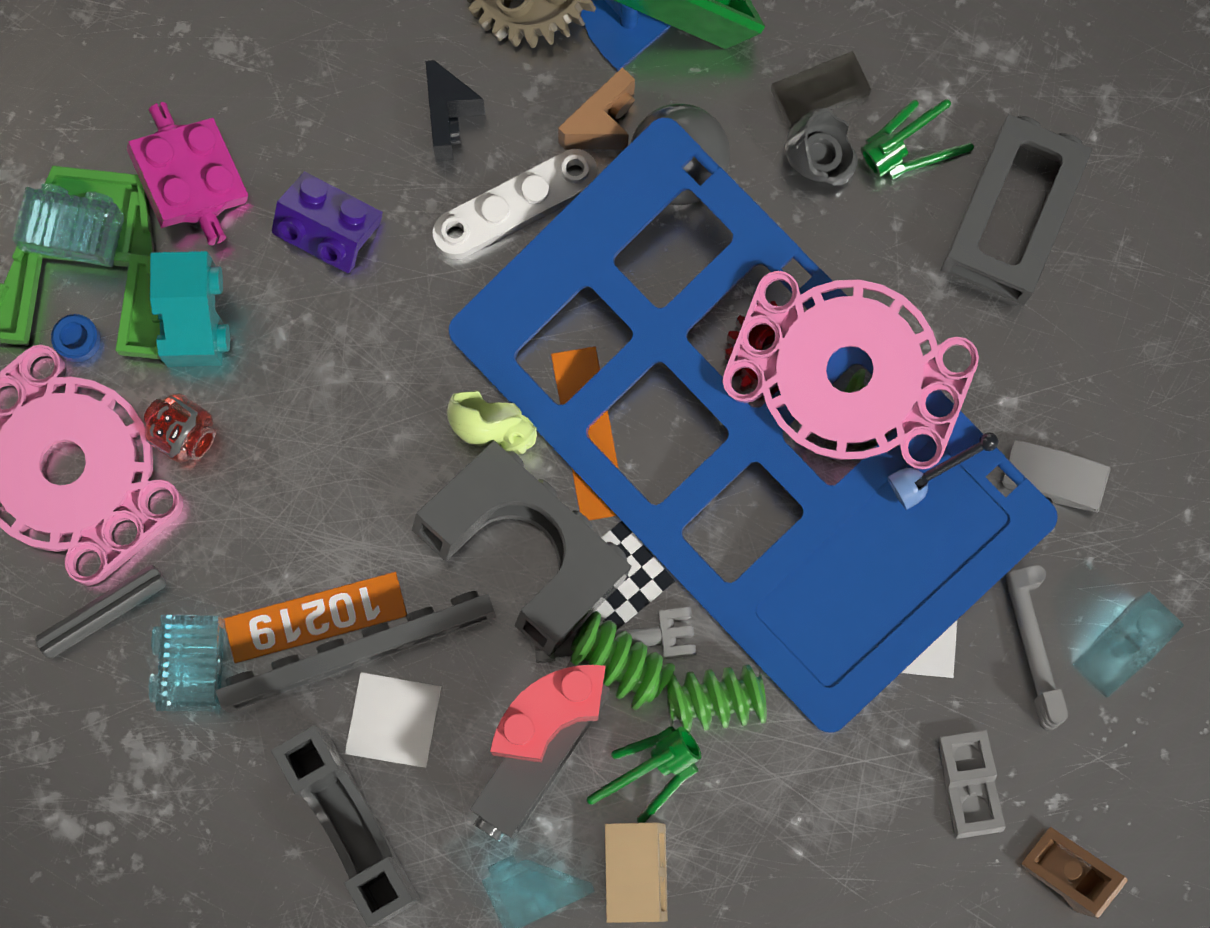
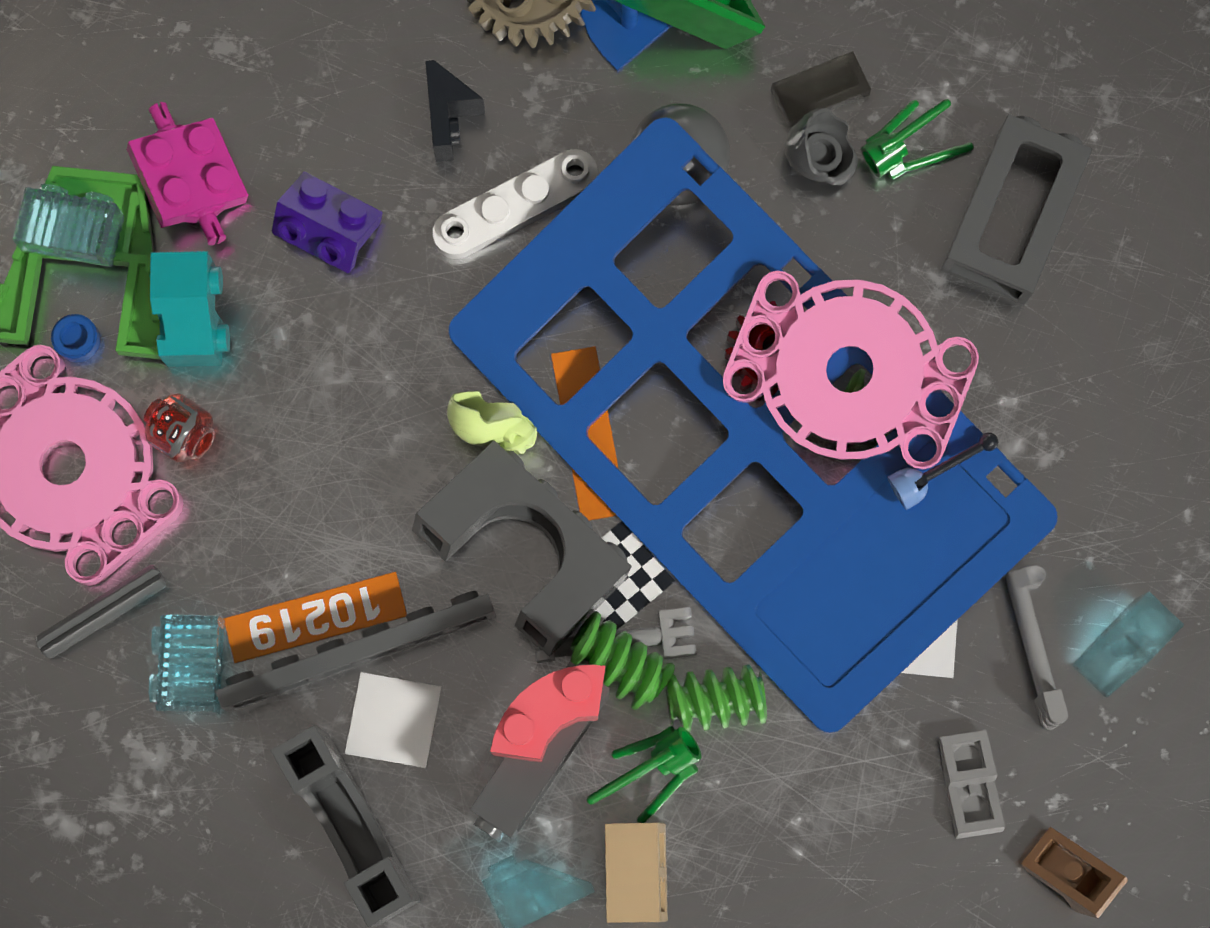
(592, 123): medium nougat slope -> none
(1060, 475): light grey slope -> none

